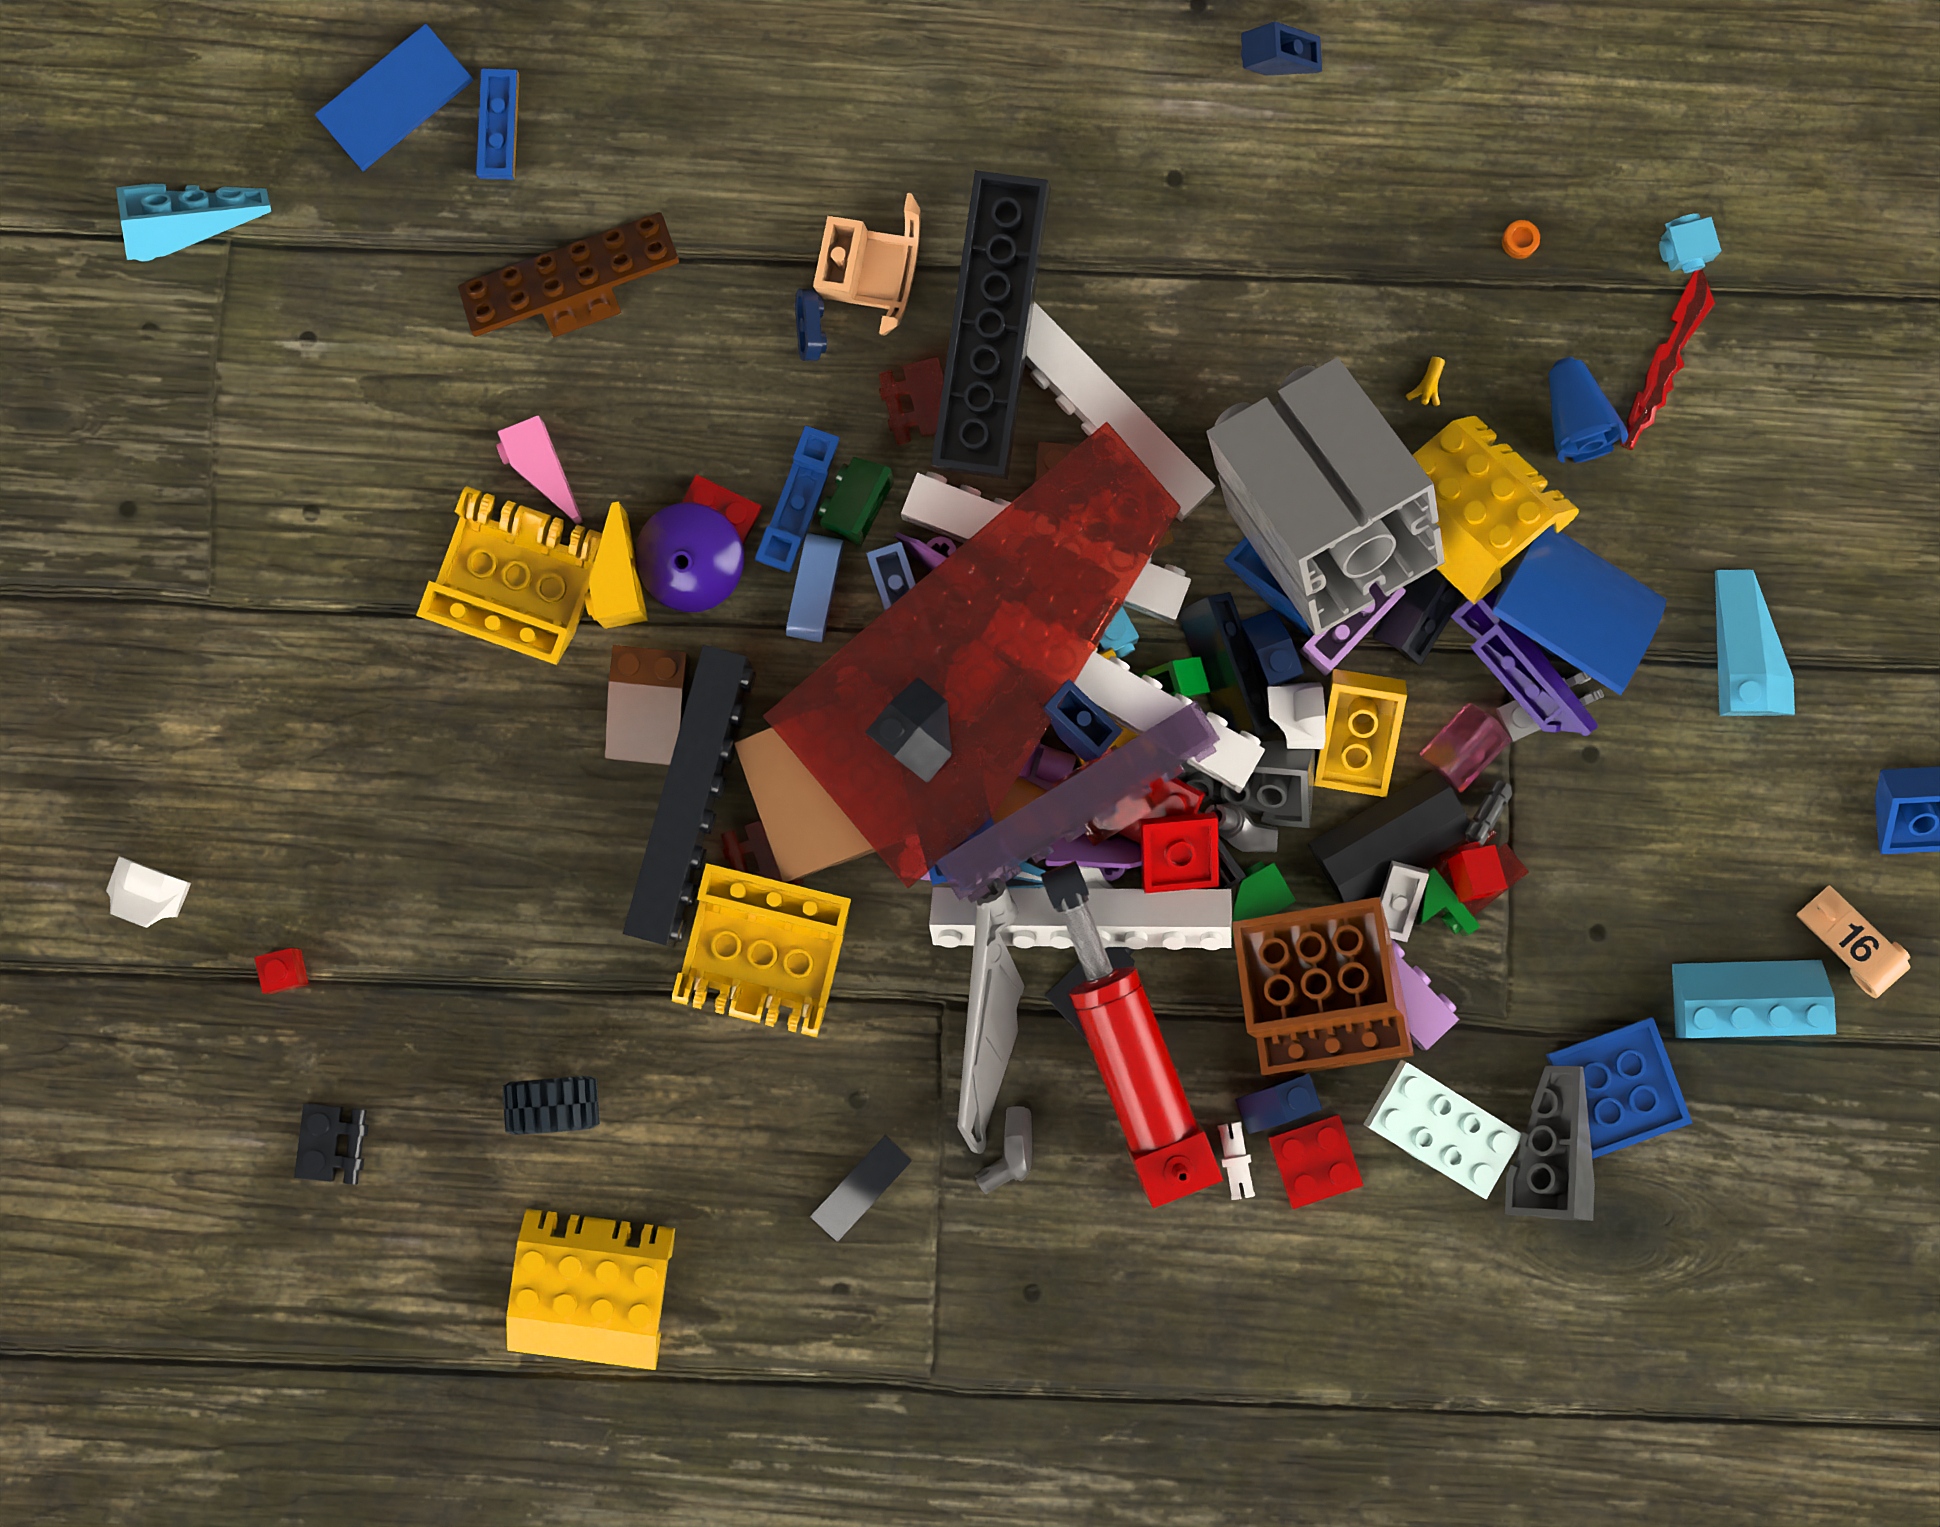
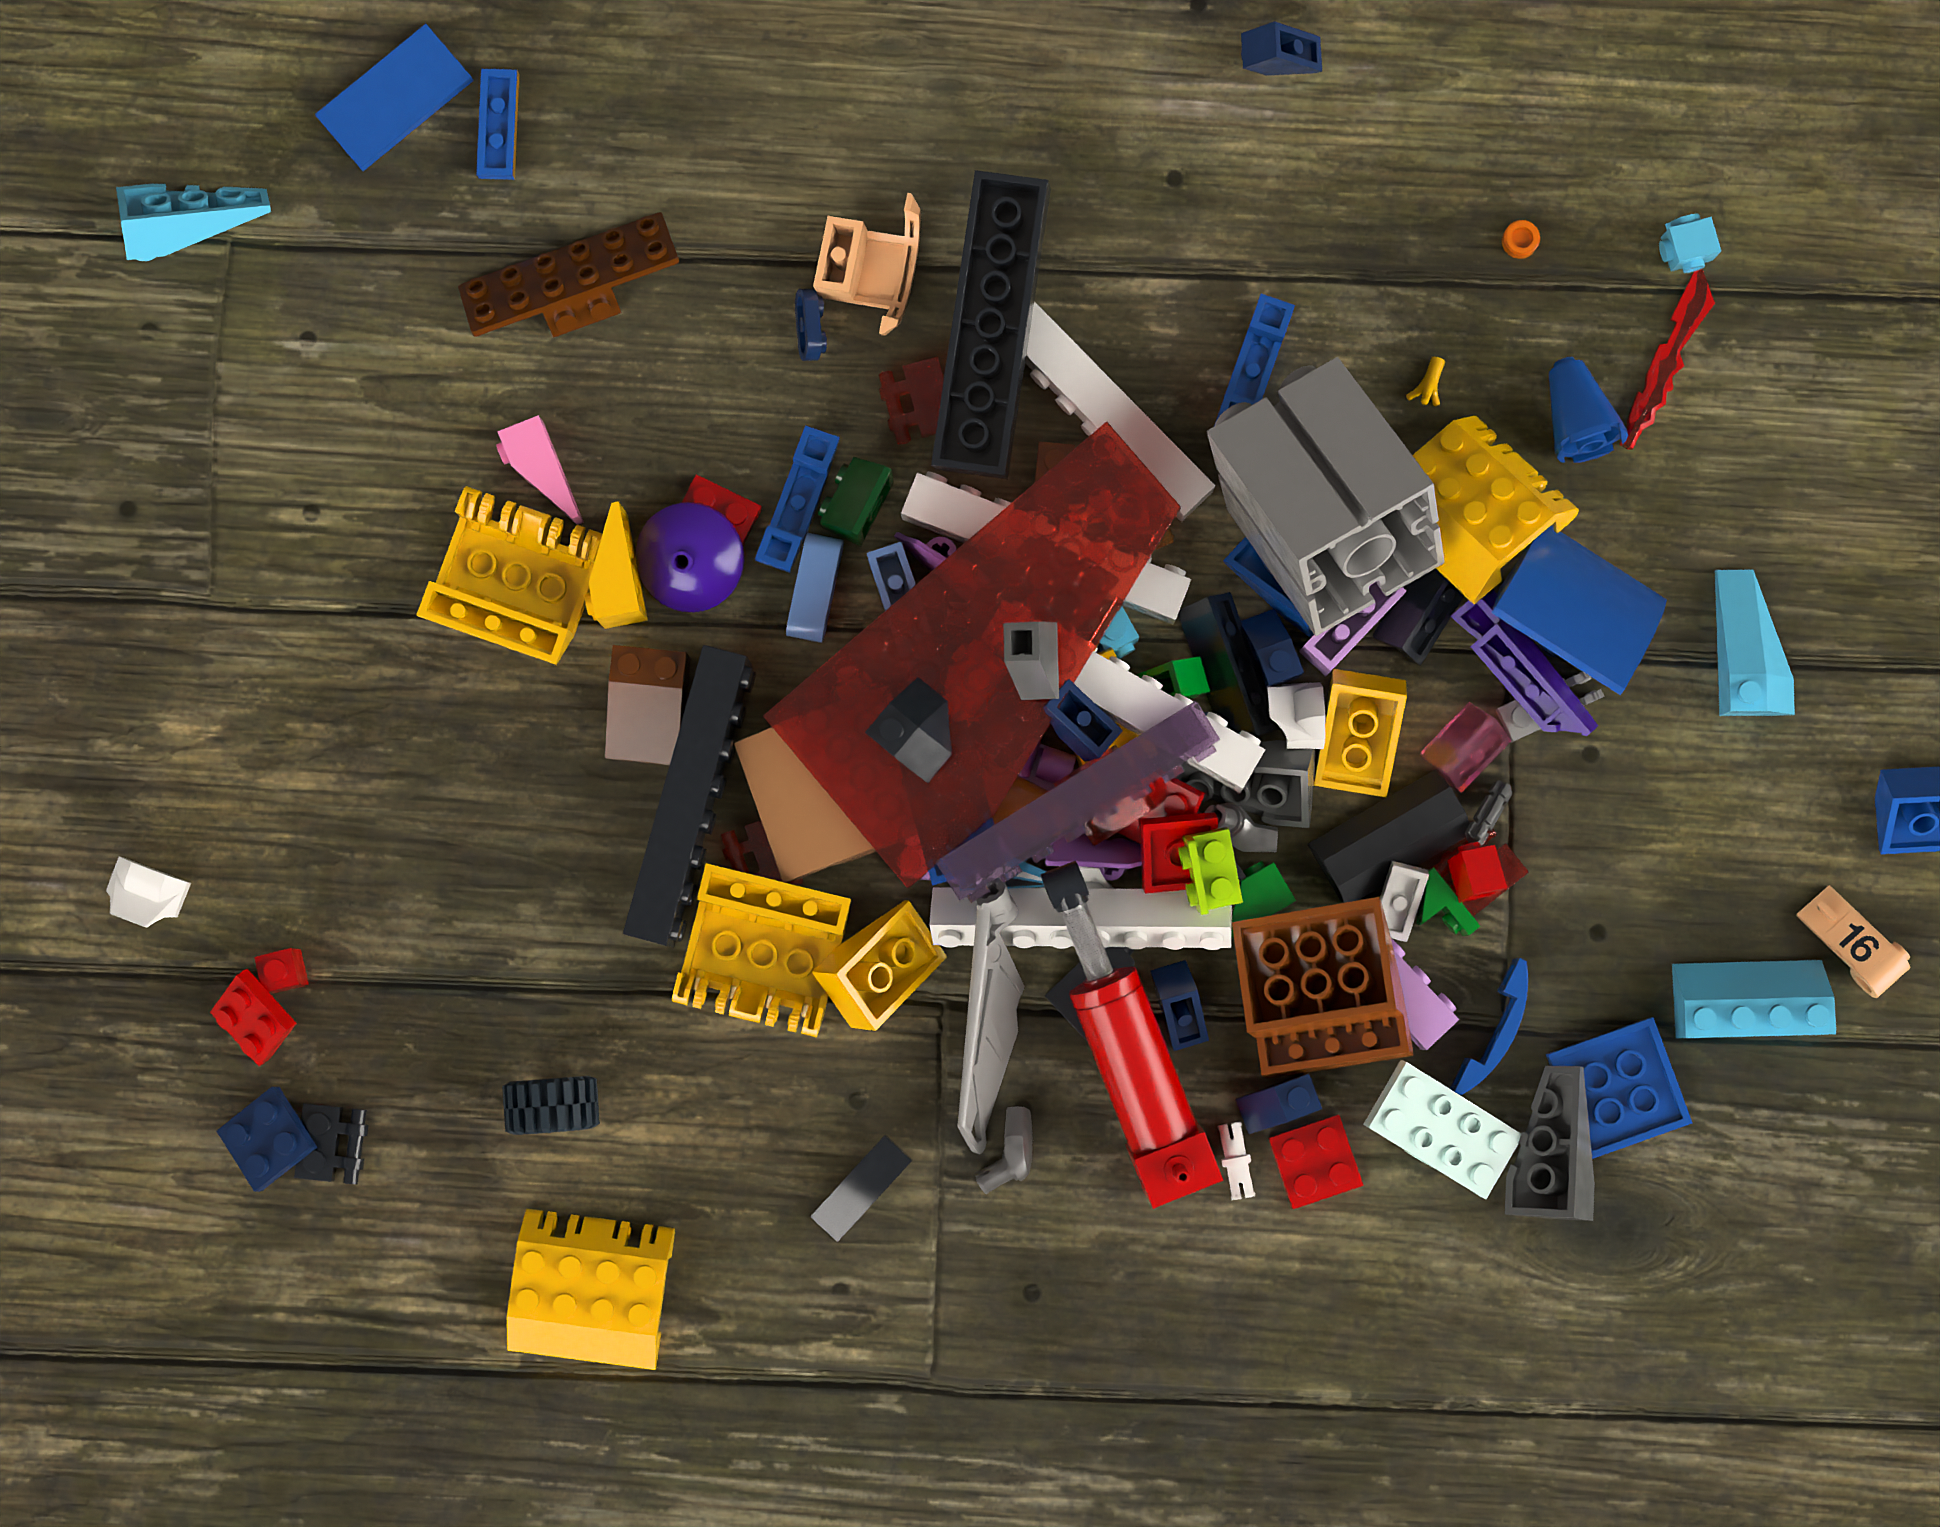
(253, 1017): none -> red plate
(266, 1139): none -> dark blue plate
(879, 967): none -> yellow slope
(1032, 658): none -> dark grey slope
(1180, 1005): none -> dark blue slope
(1211, 870): none -> lime bracket
(1258, 352): none -> blue slope
(1516, 988): none -> blue slope

